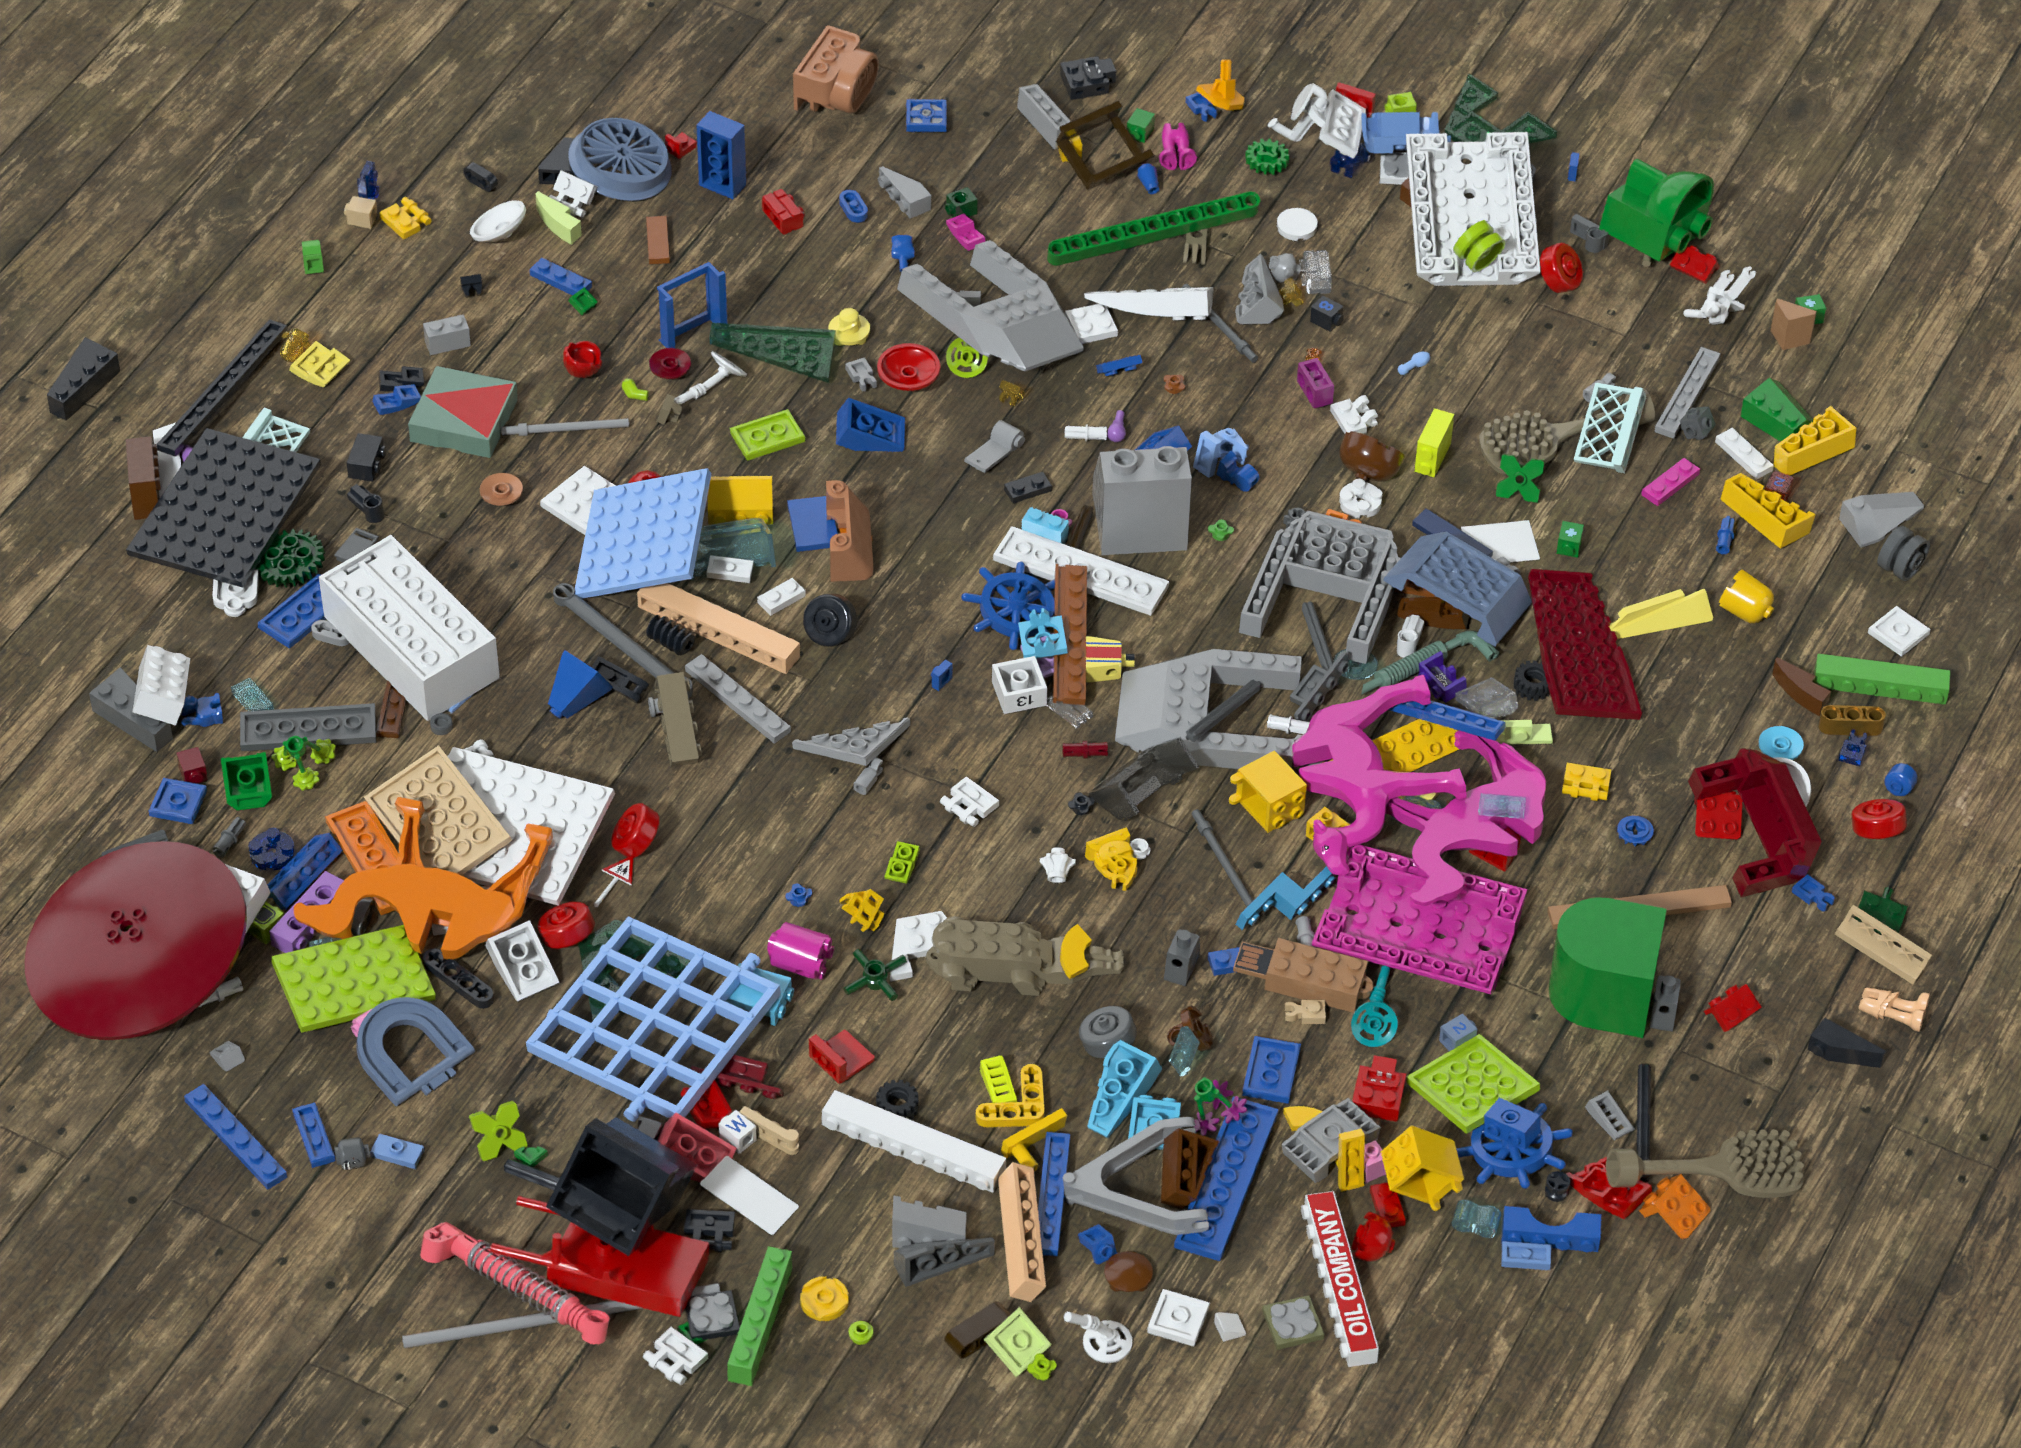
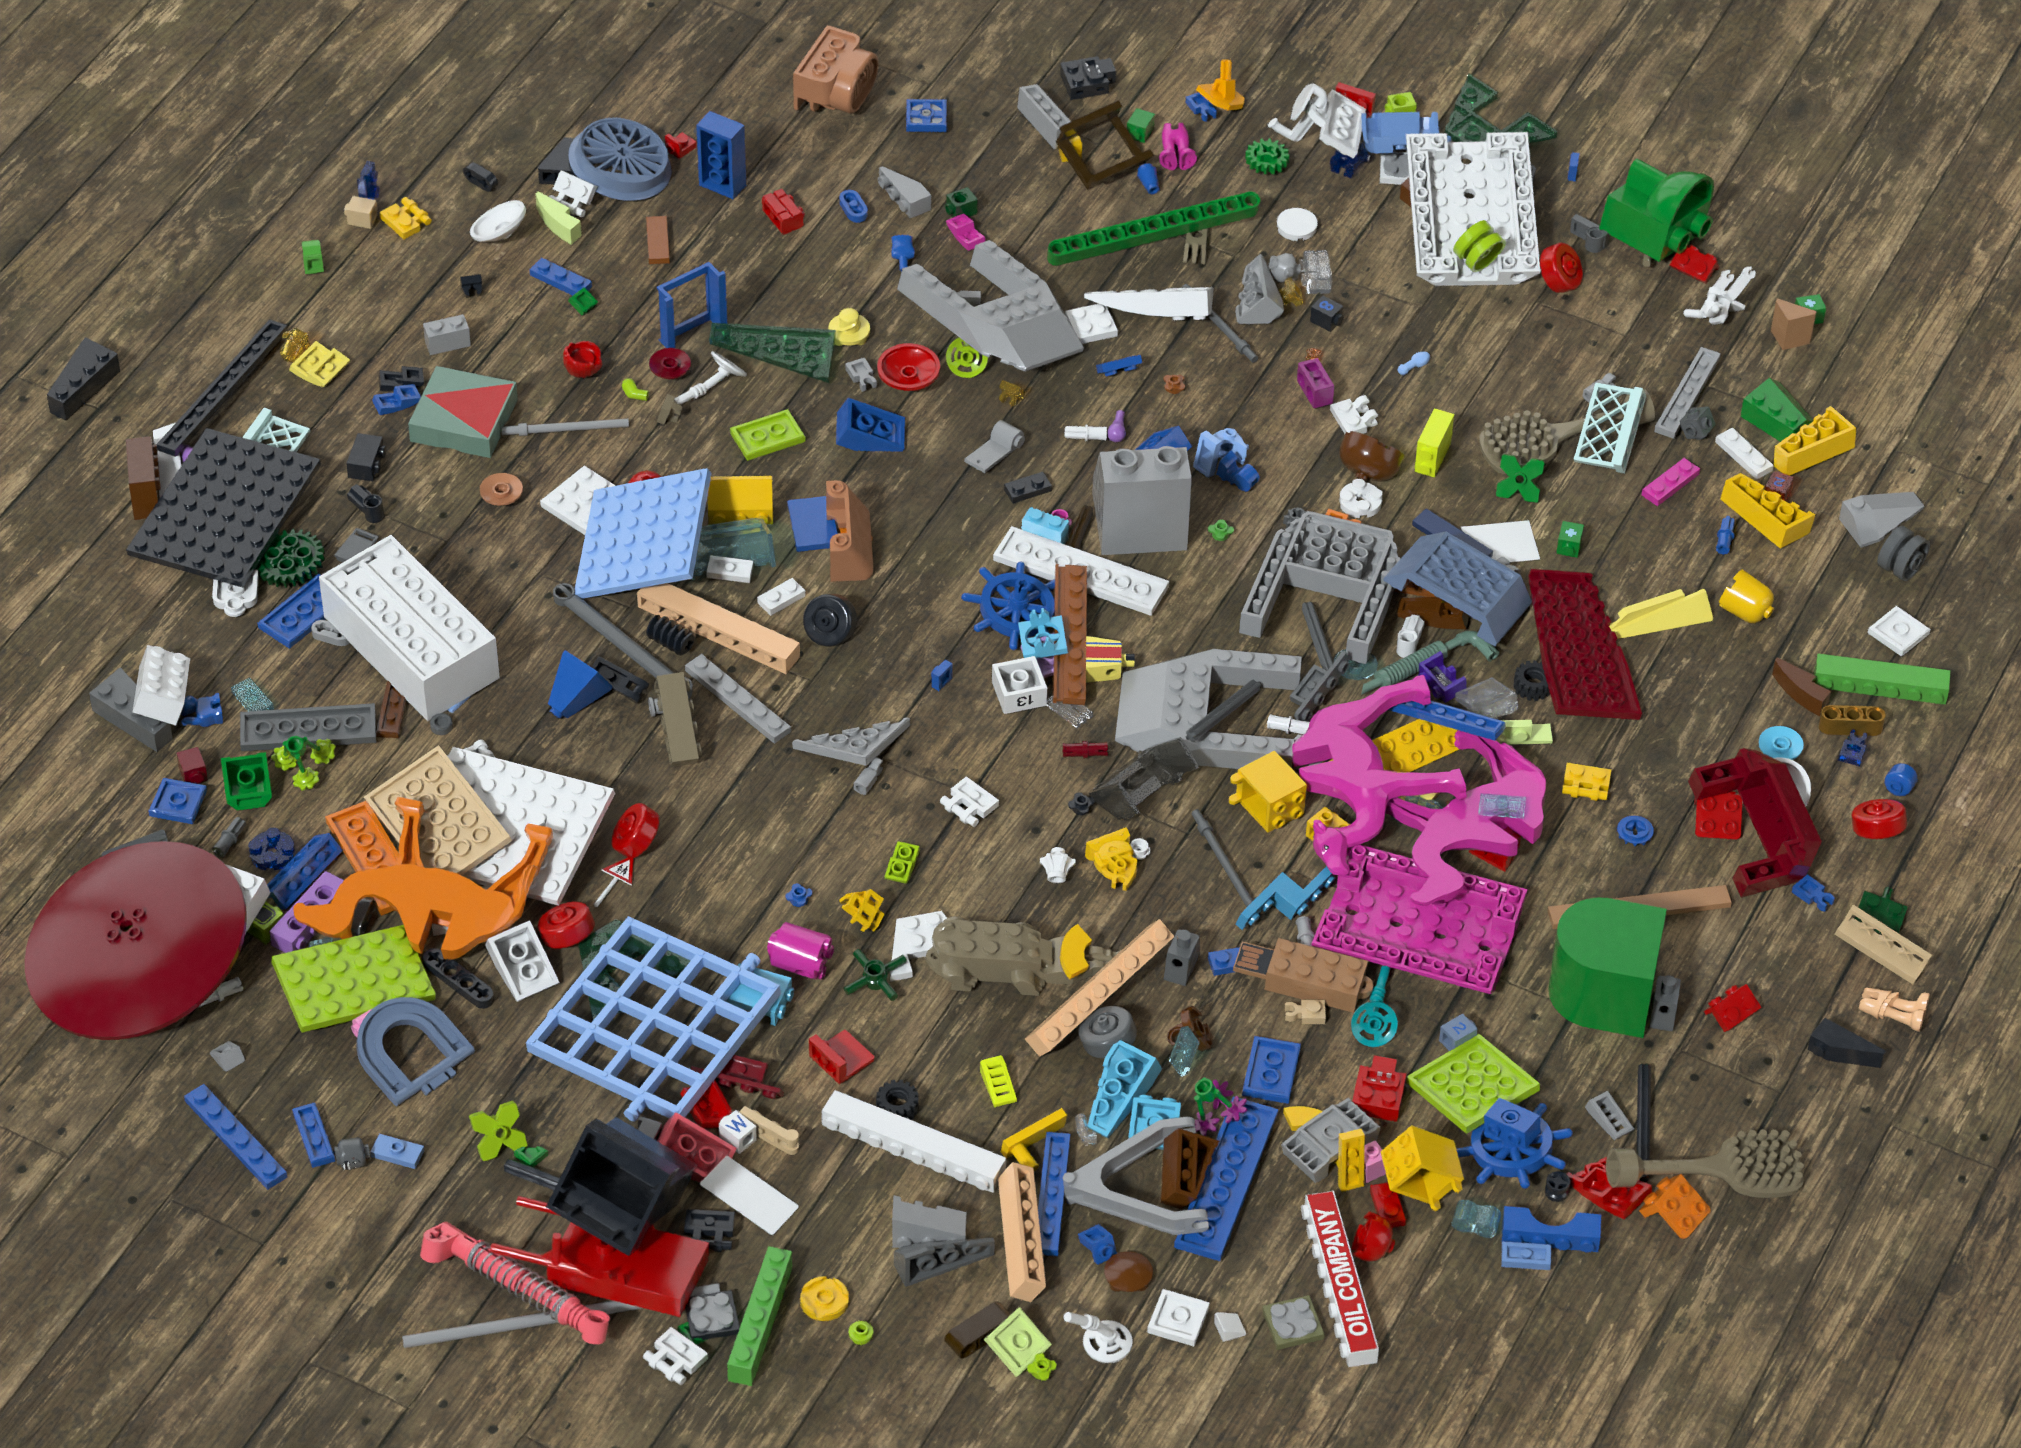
(1026, 1106): yellow beam -> none
(1082, 1130): none -> clear arm
(1099, 988): none -> light nougat brick

